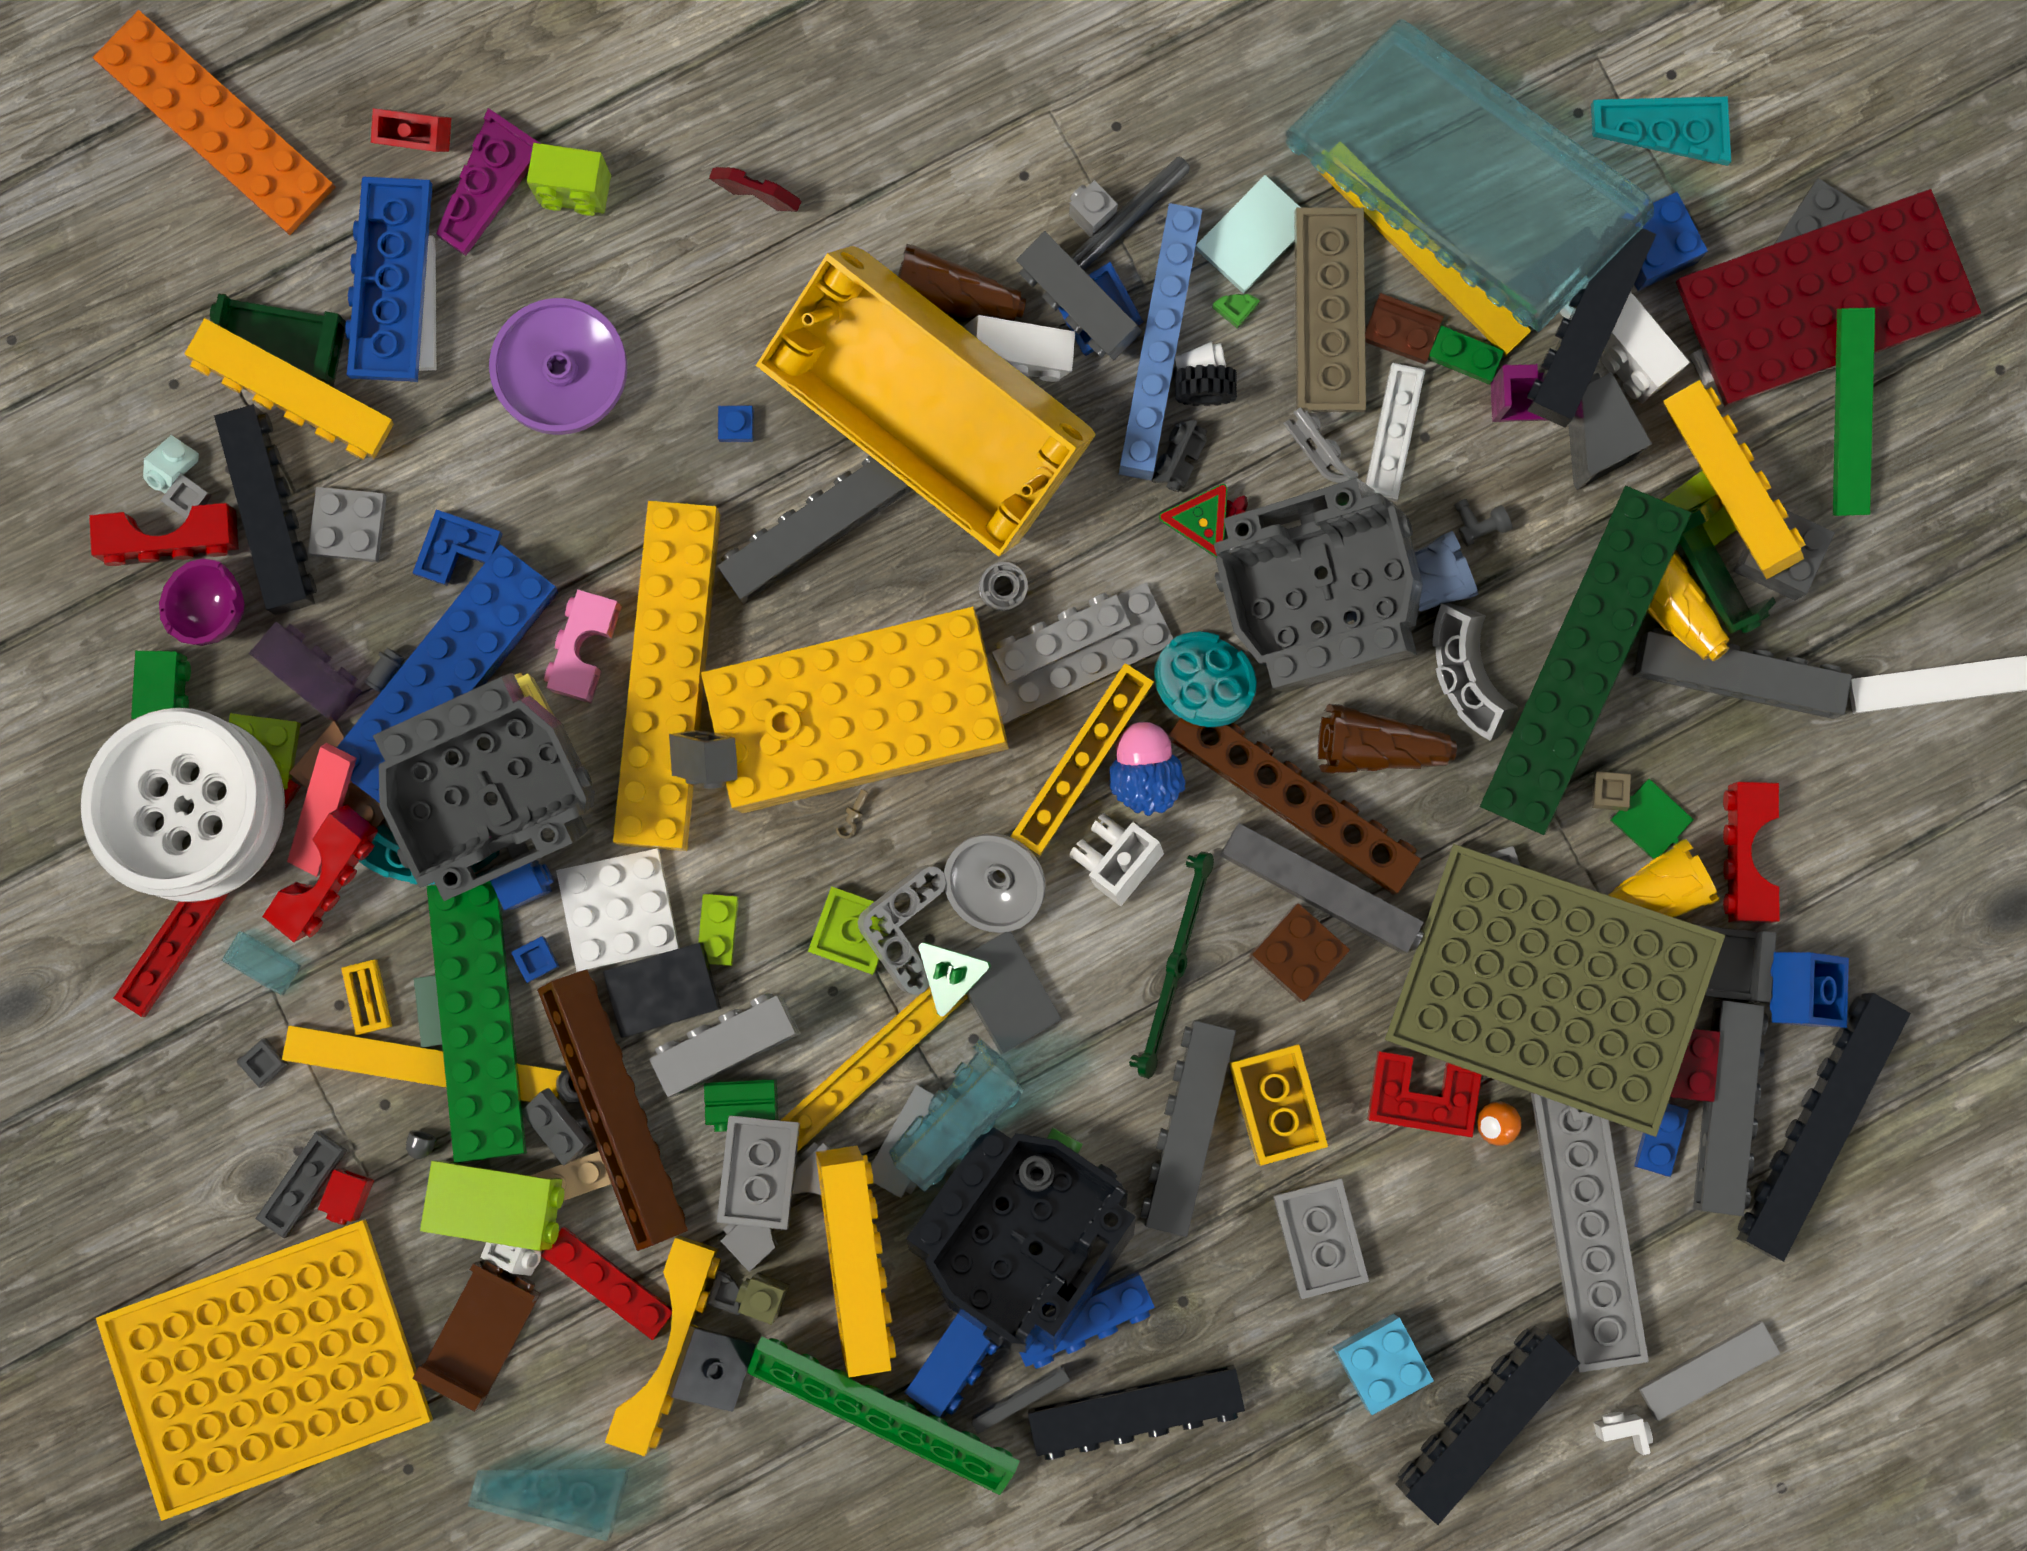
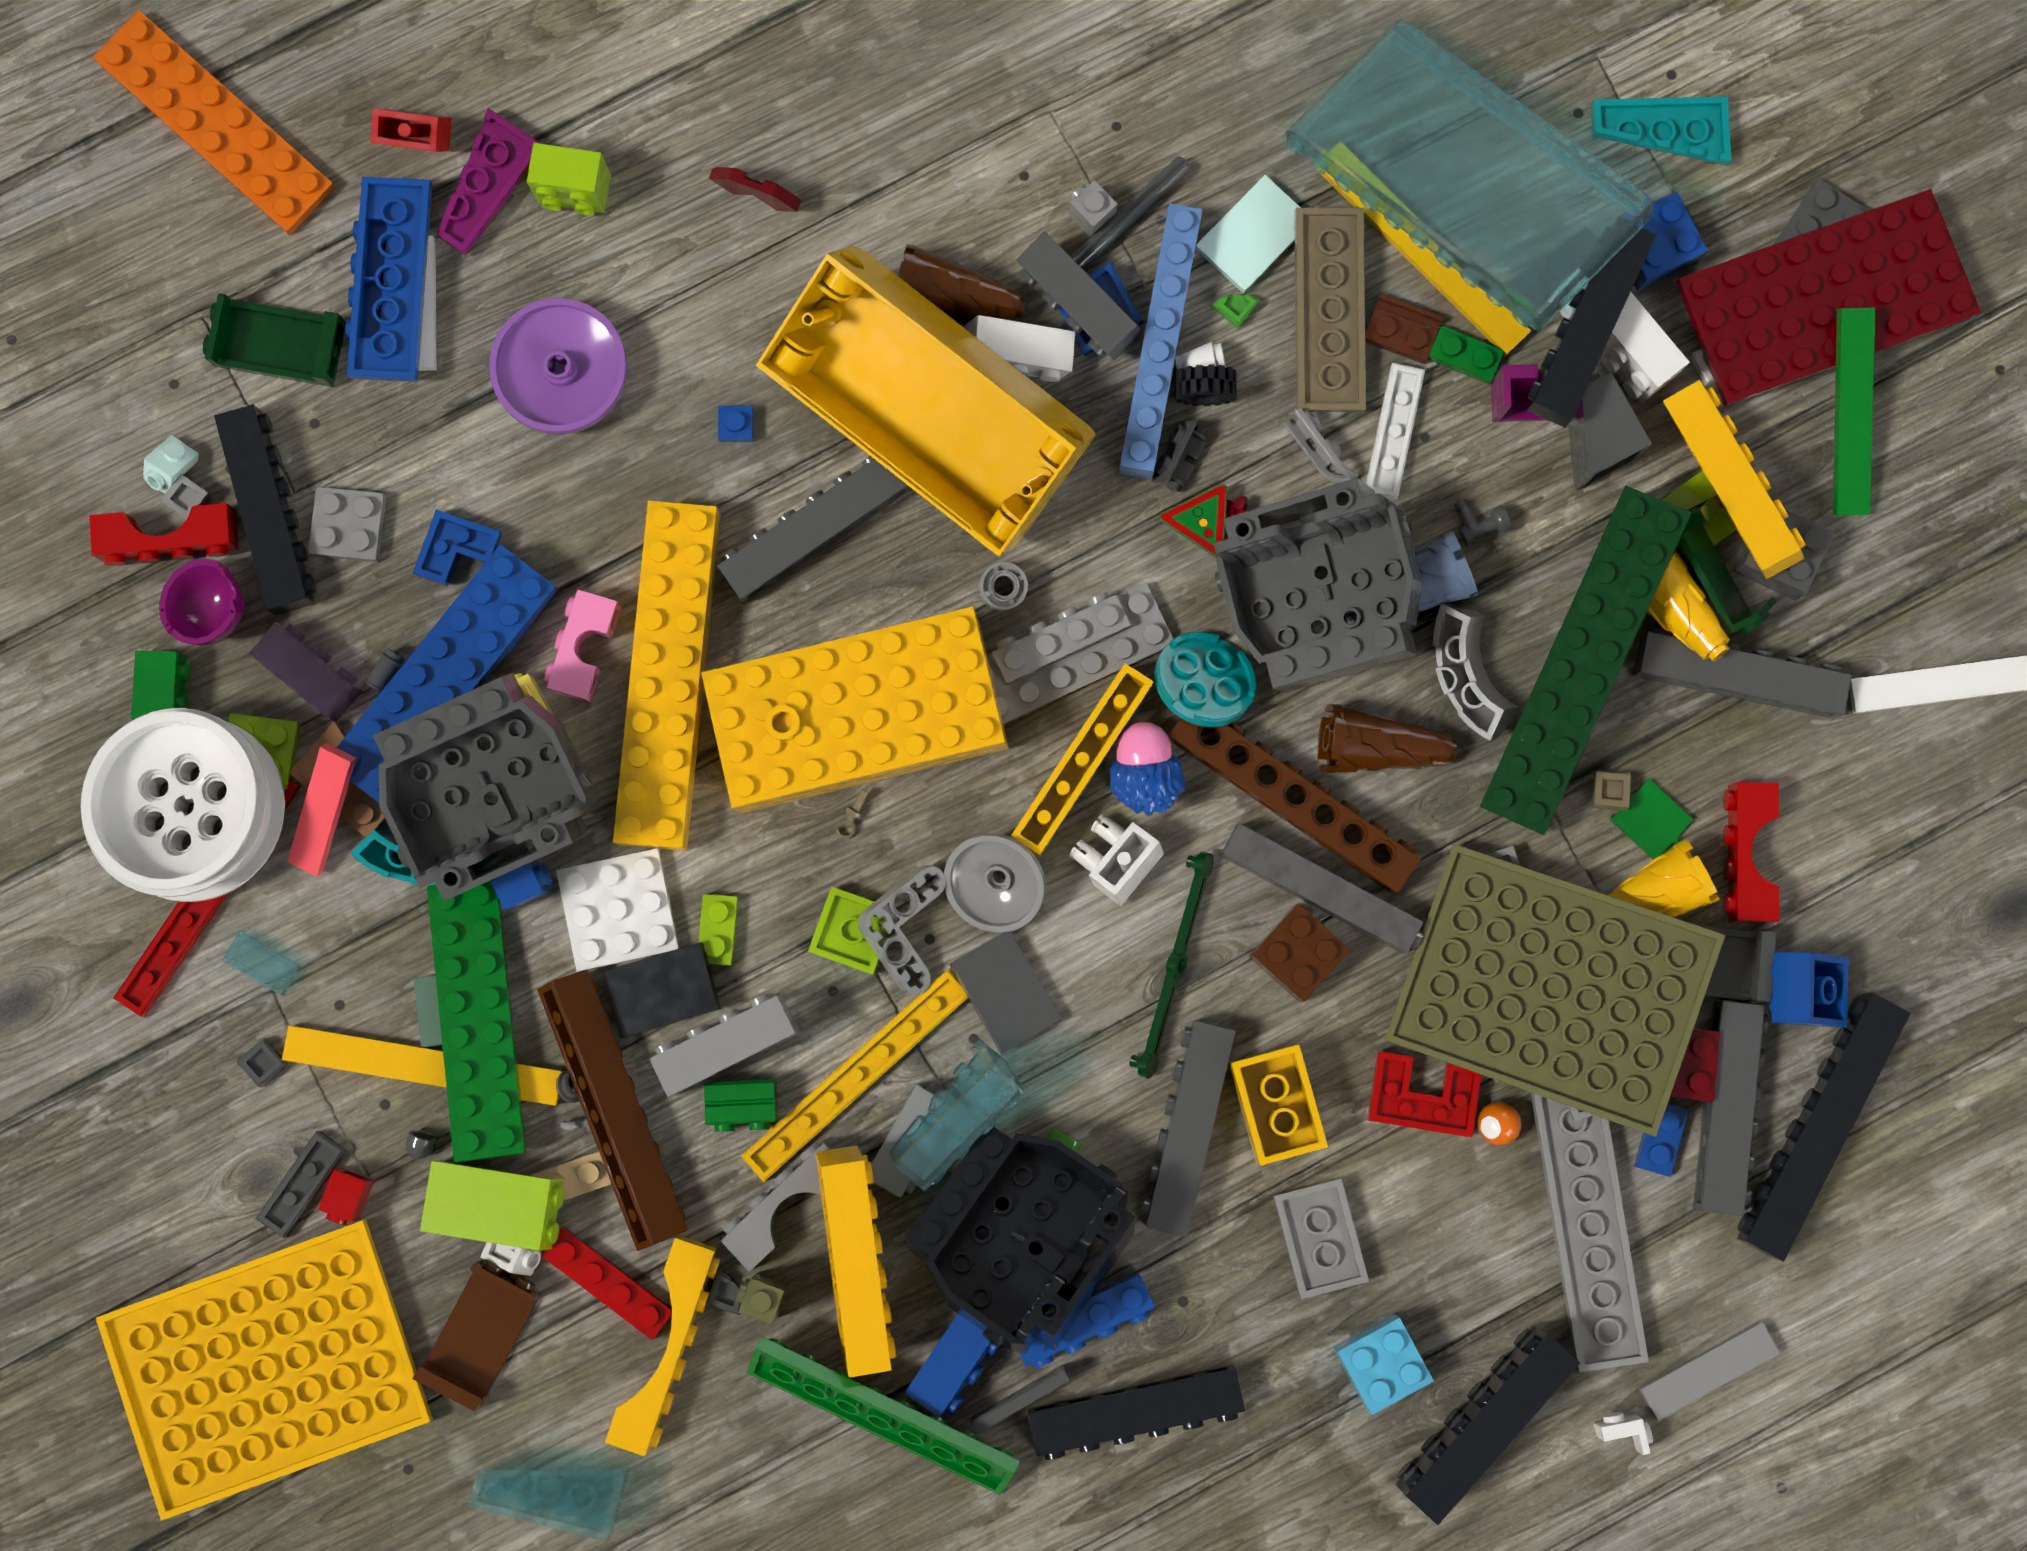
(289, 389): yellow brick -> none
(341, 843): red arch -> none
(379, 993): yellow tile -> none
(535, 959): blue plate -> none
(556, 1126): dark grey plate -> none
(703, 758): dark grey brick -> none
(711, 1368): black plate -> none
(758, 1172): light grey plate -> none
(950, 974): piece -> none
(1029, 1165): dark grey plate -> none

